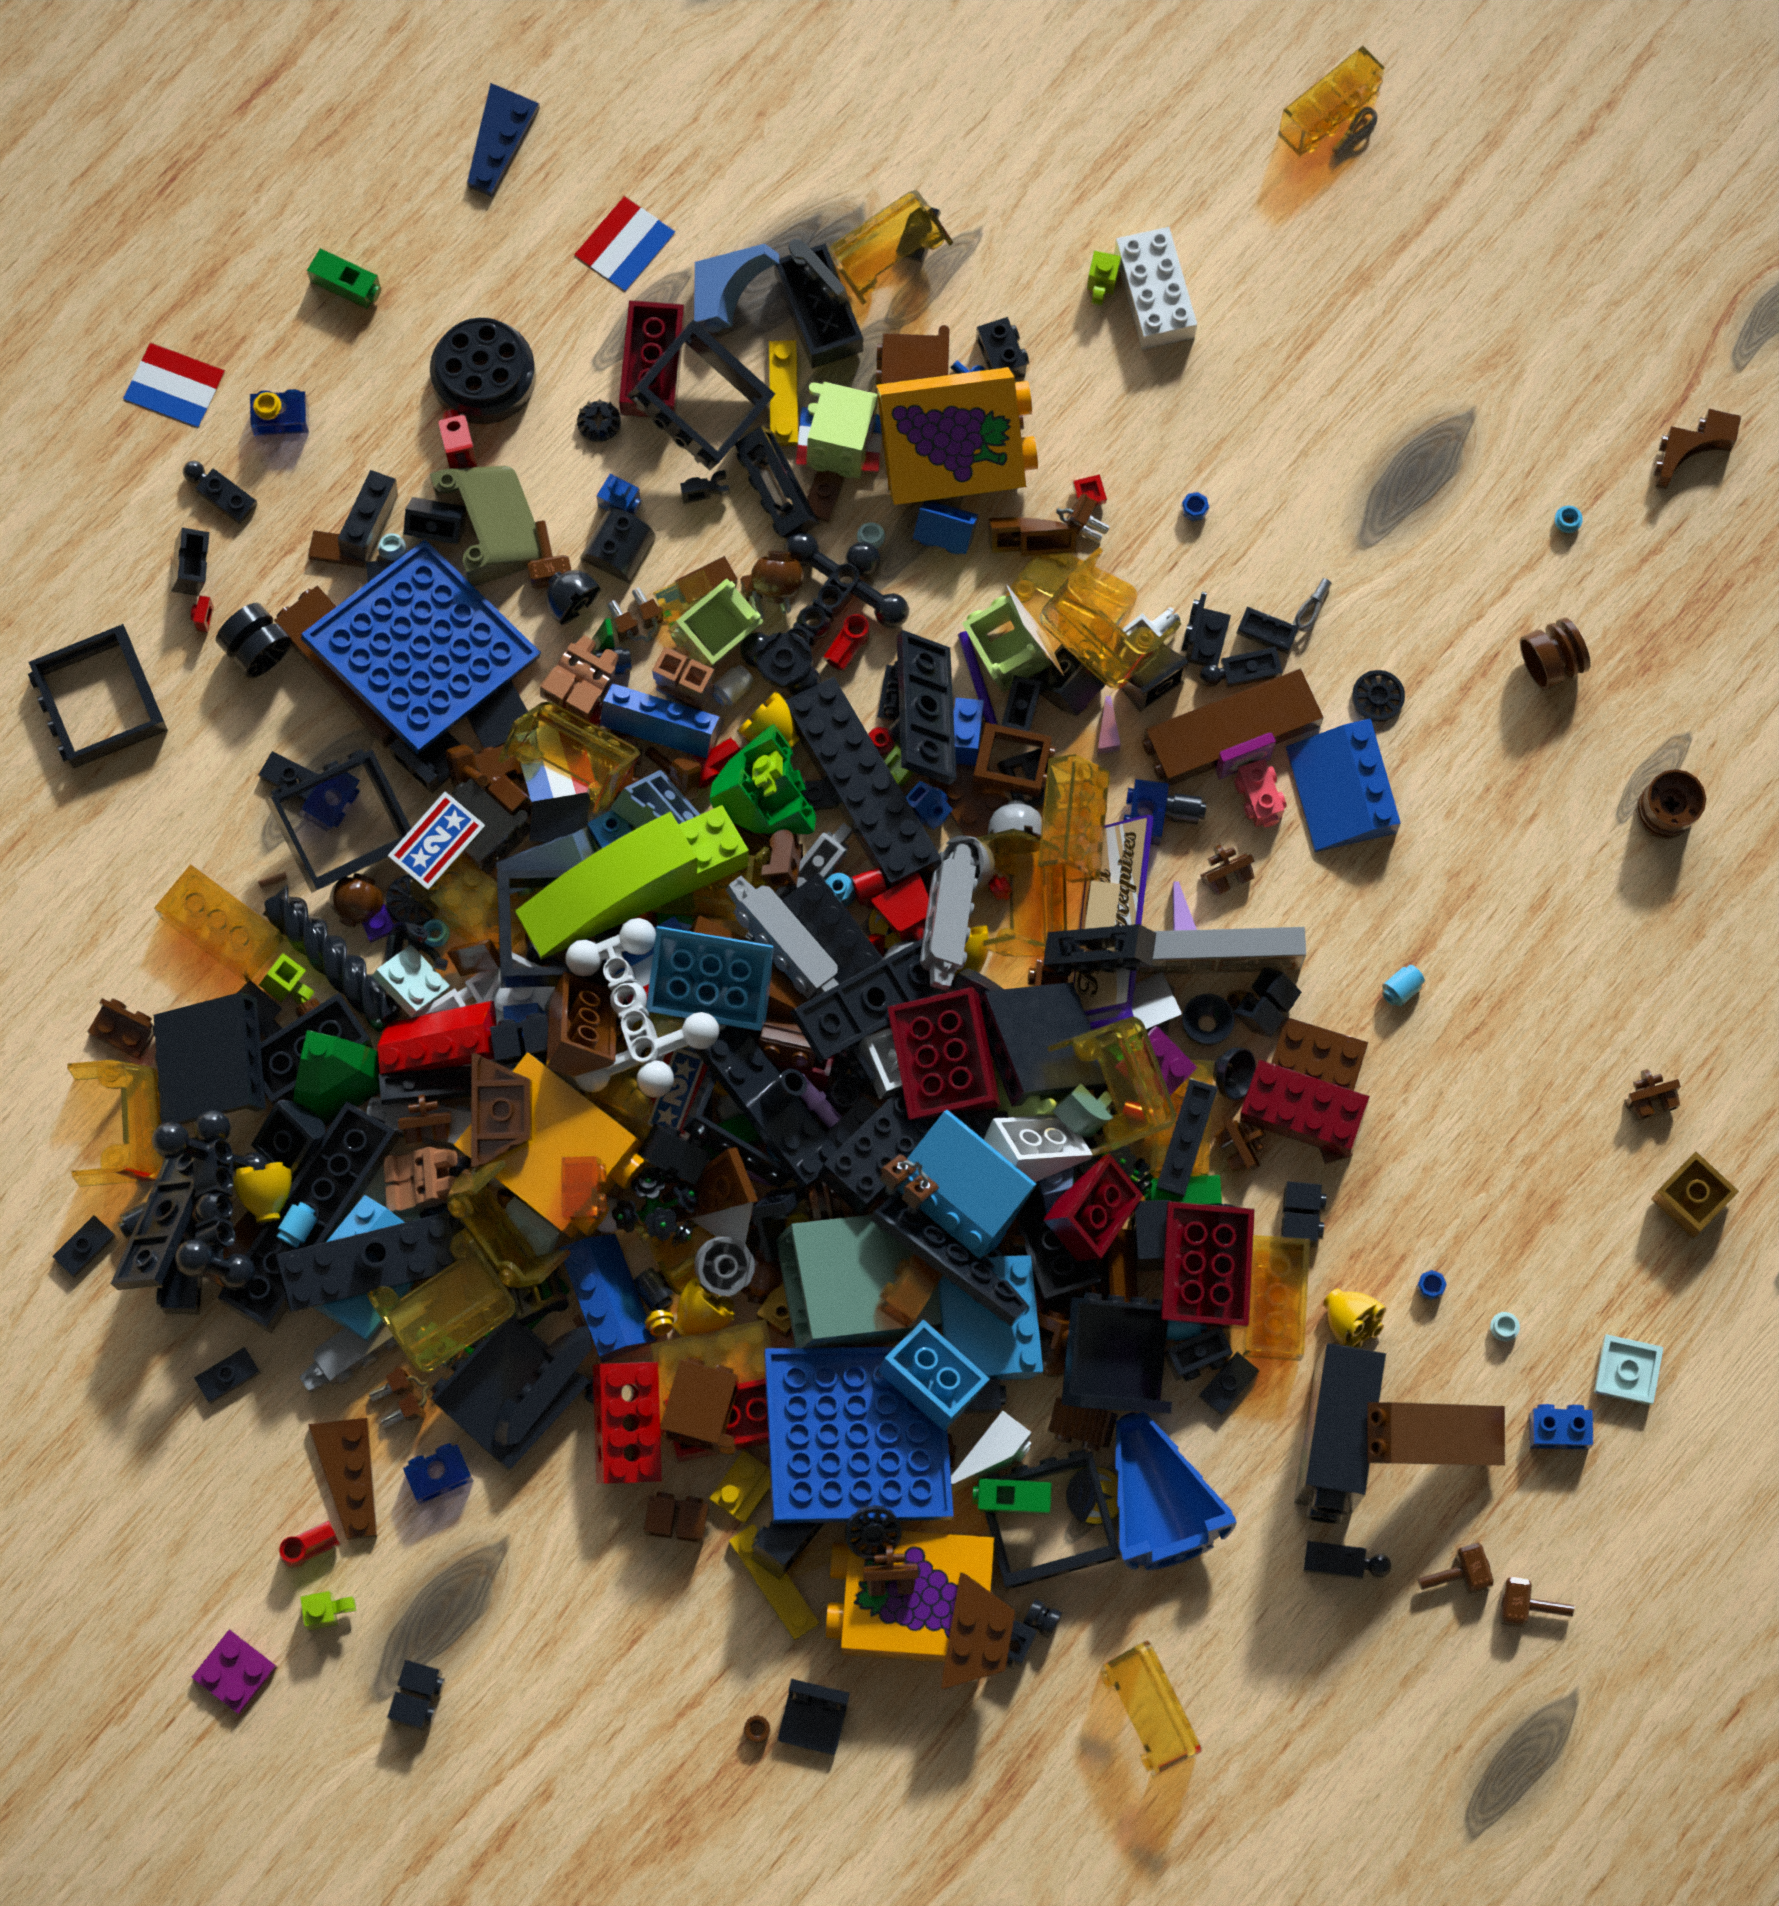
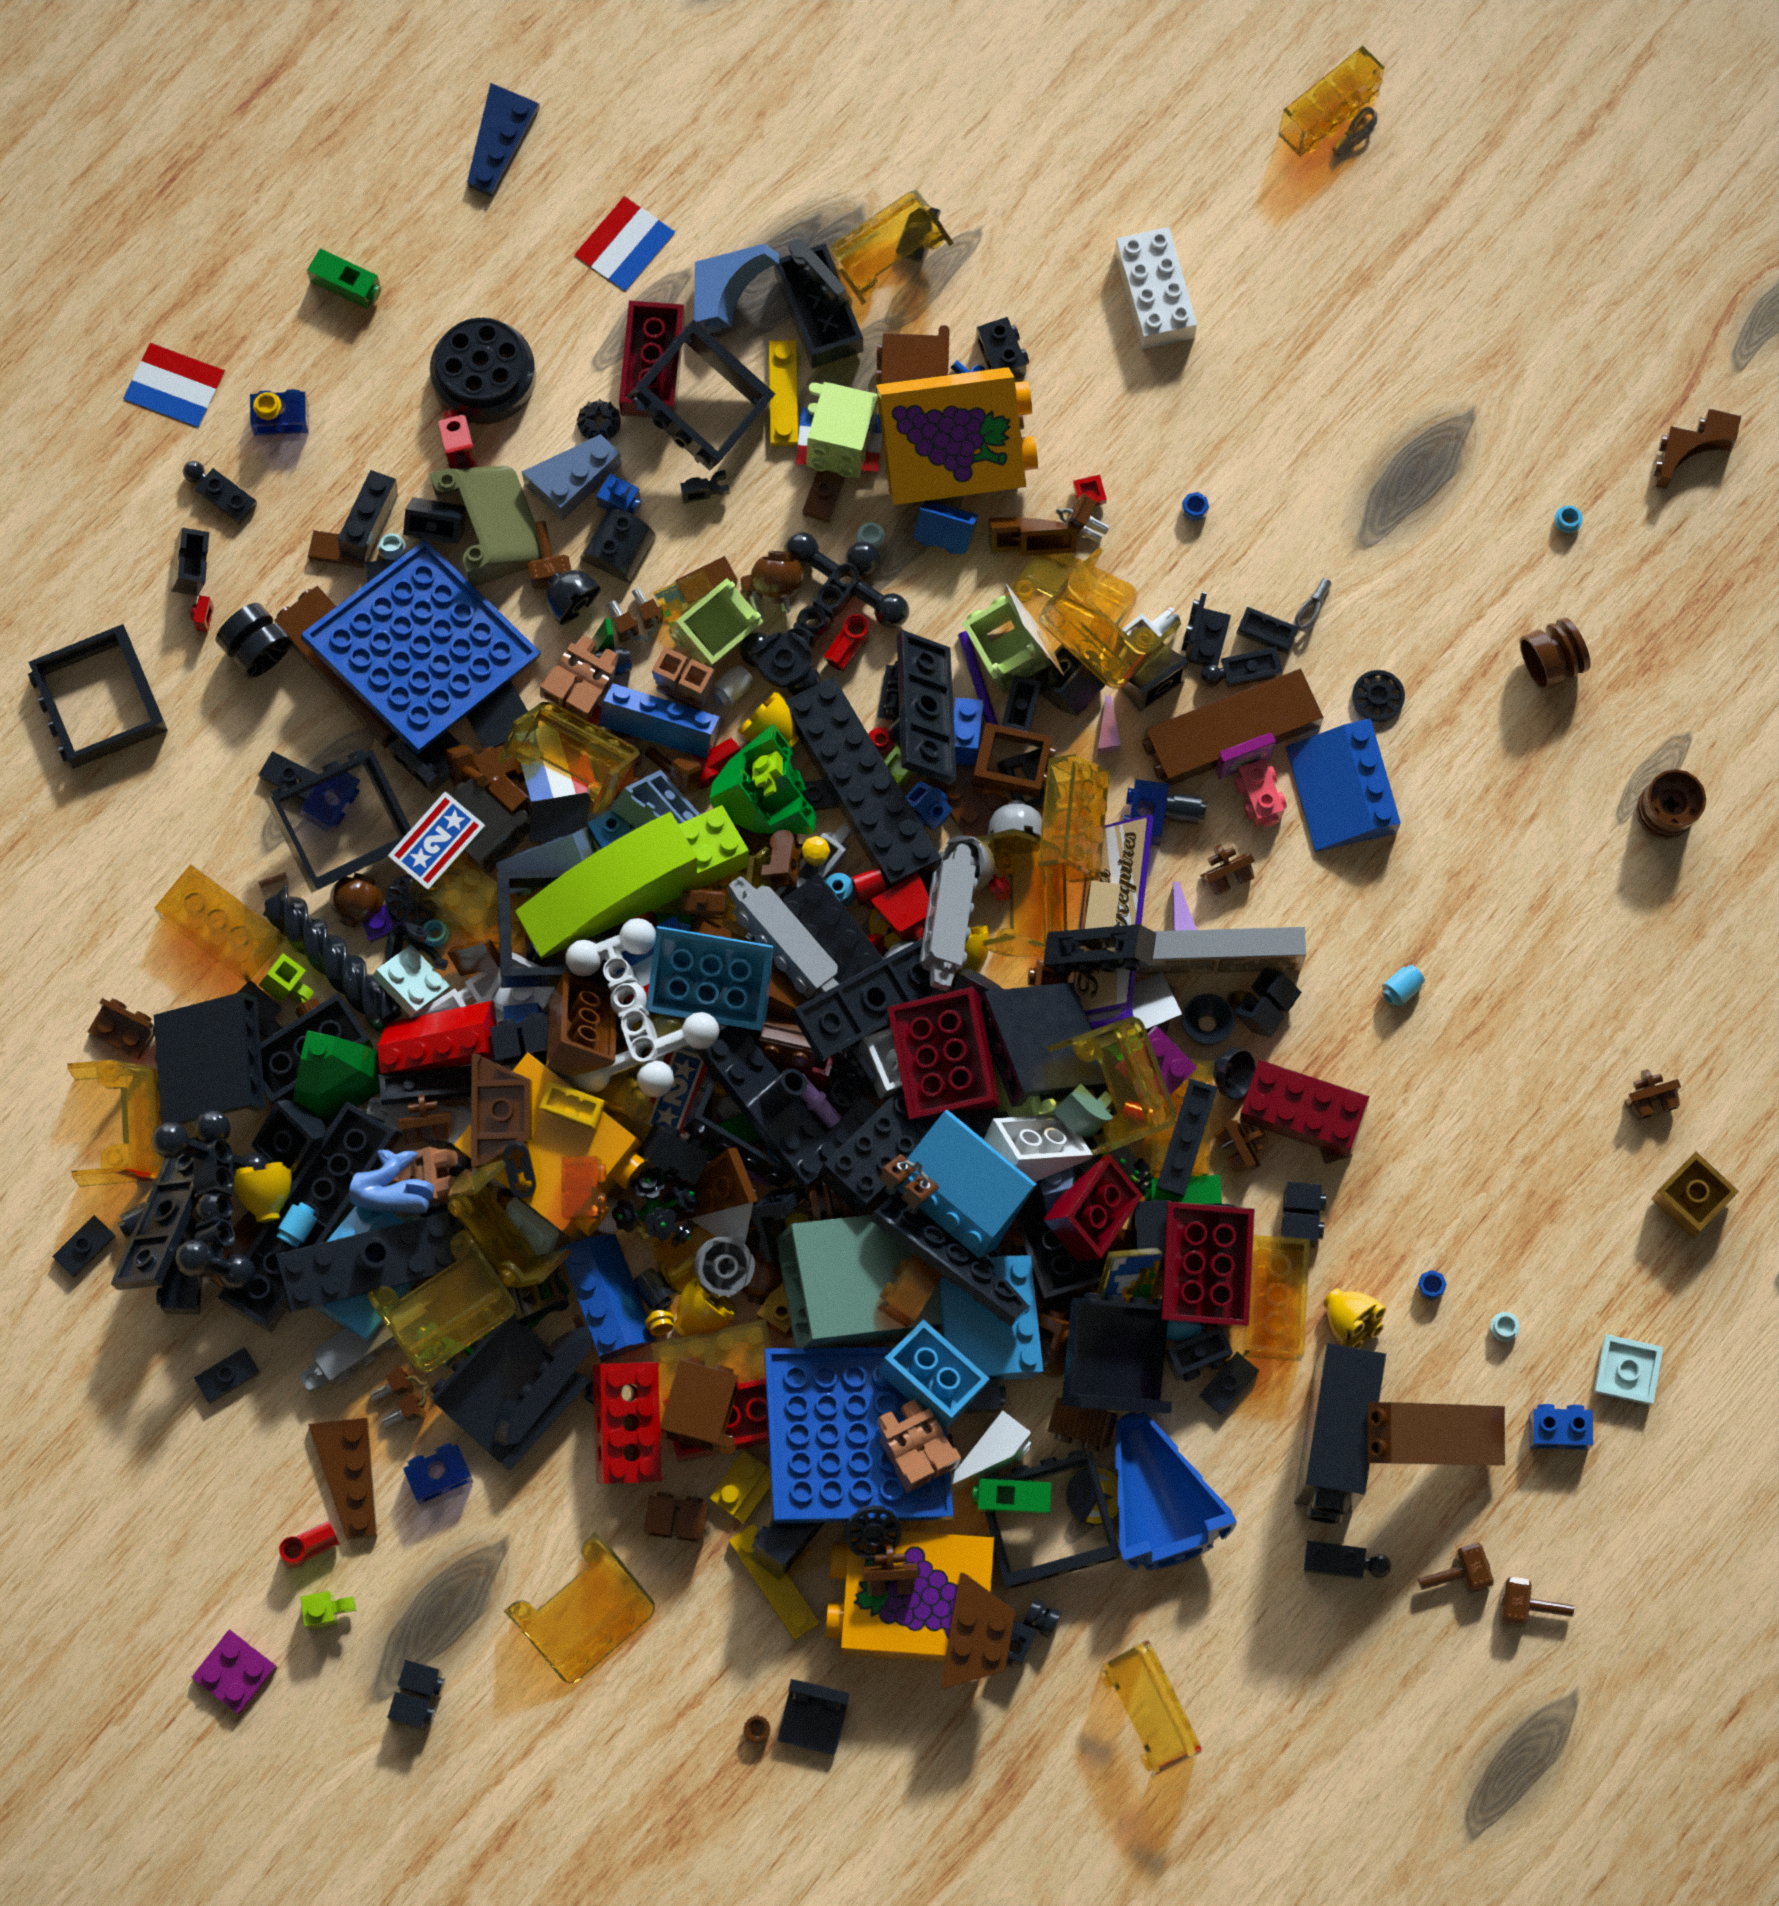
(410, 1195): none -> medium blue piece
(512, 1171): none -> black beam
(572, 475): none -> sand blue wedge
(572, 1105): none -> yellow plate
(586, 1615): none -> clear yellow windscreen
(703, 903): none -> reddish brown piece
(763, 448): black brick -> none
(815, 851): none -> yellow tile
(916, 1446): none -> nougat hips
(1103, 275): lime brick -> none
(1130, 1273): none -> tile
(1319, 1053): reddish brown plate -> none

